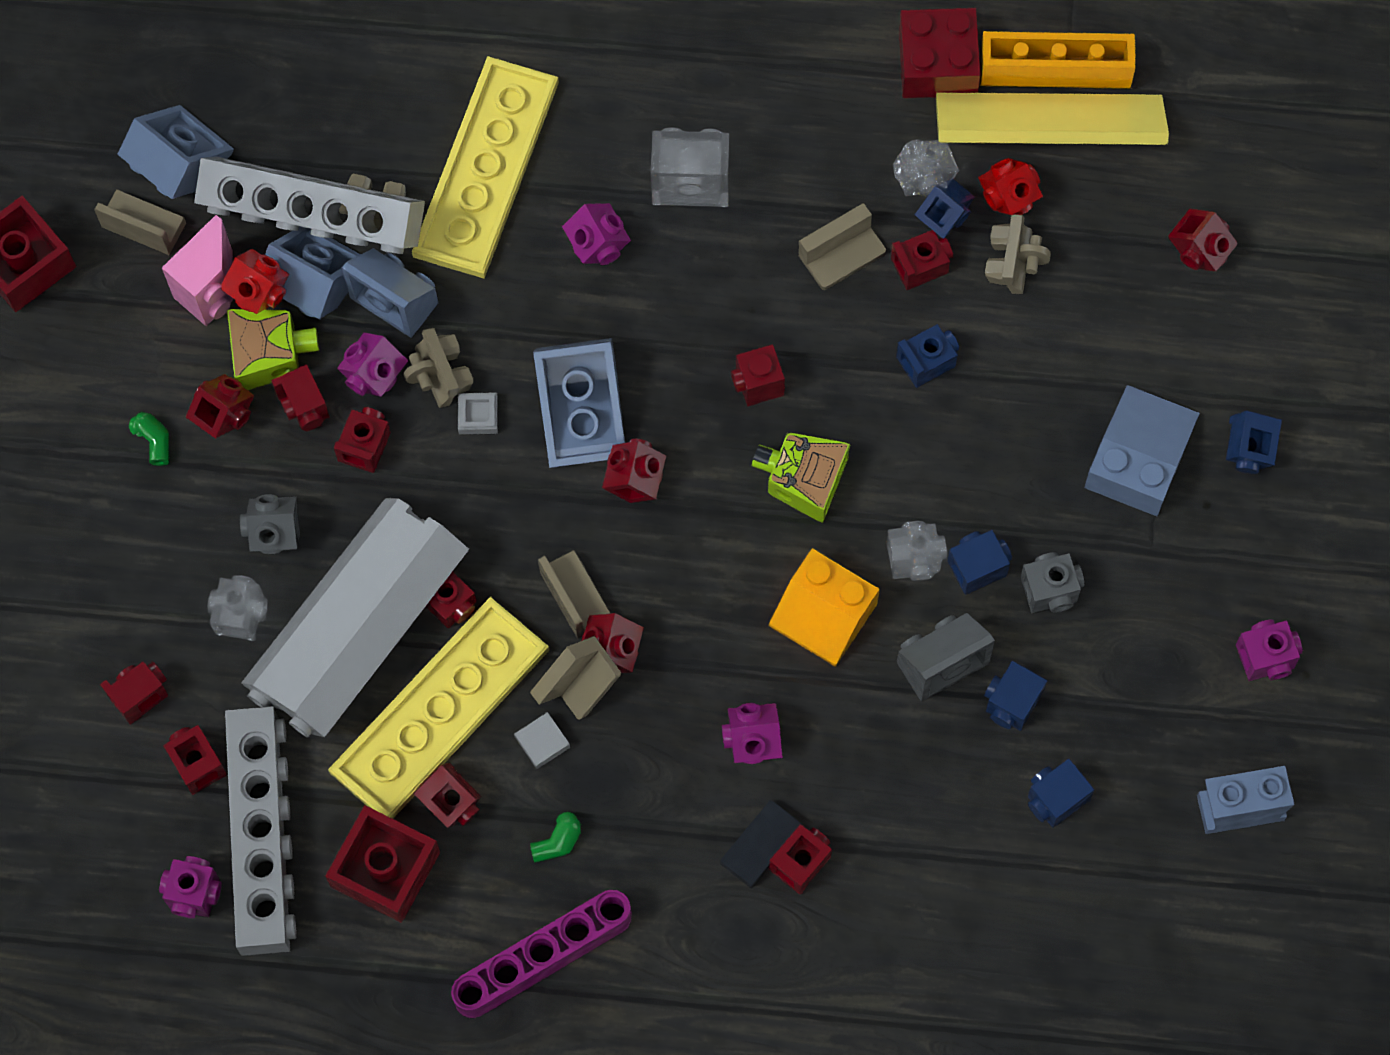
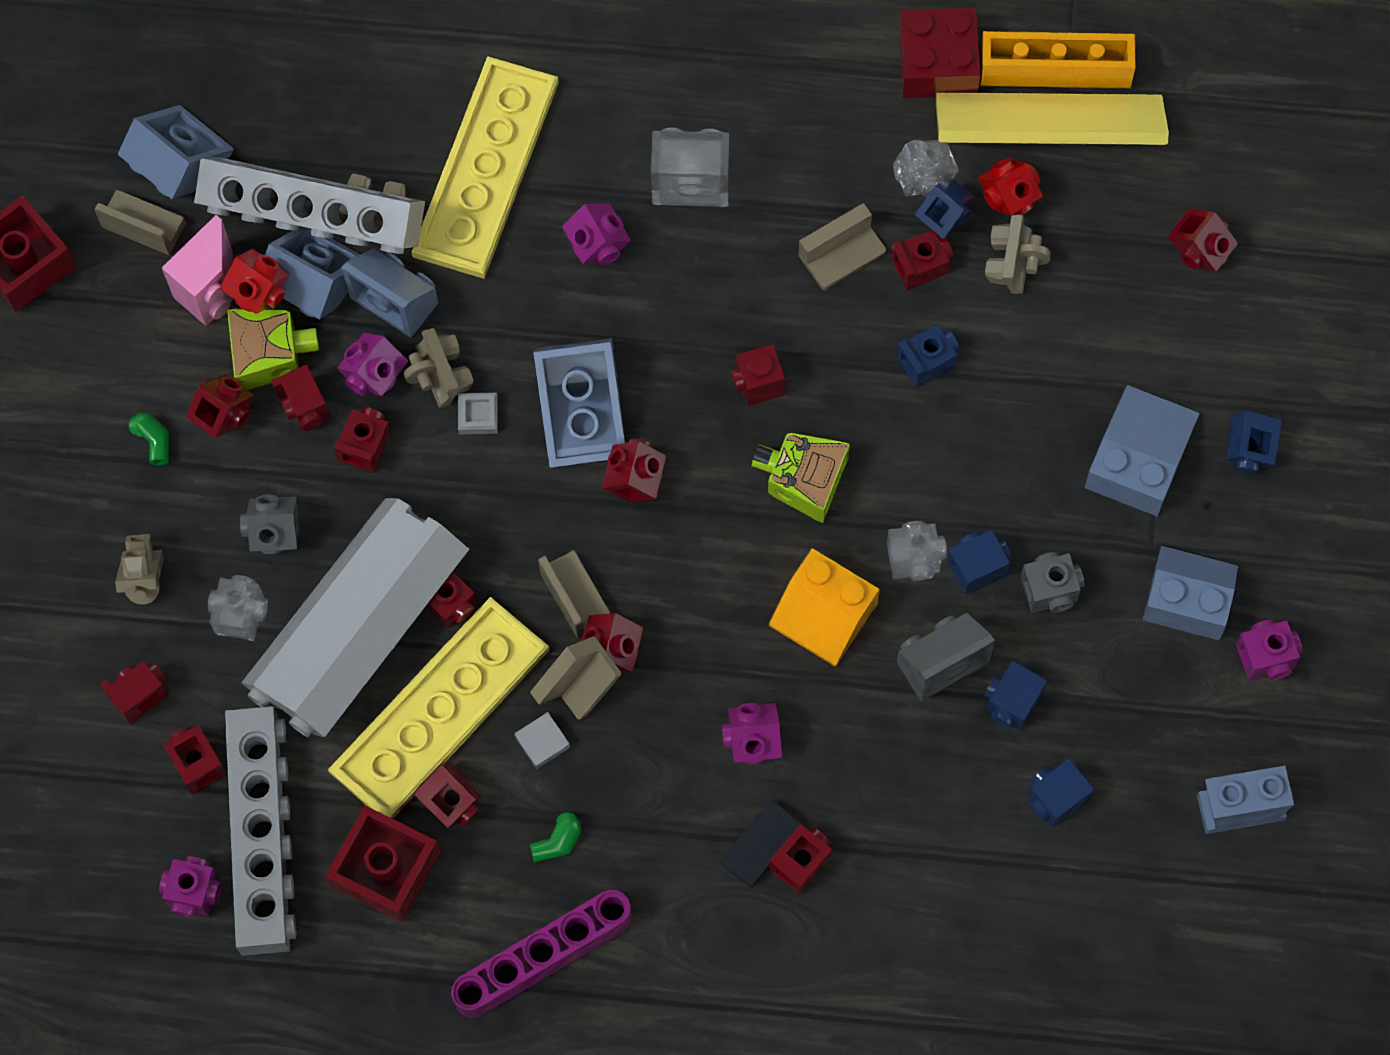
(139, 570): none -> dark tan hips
(1191, 593): none -> sand blue slope

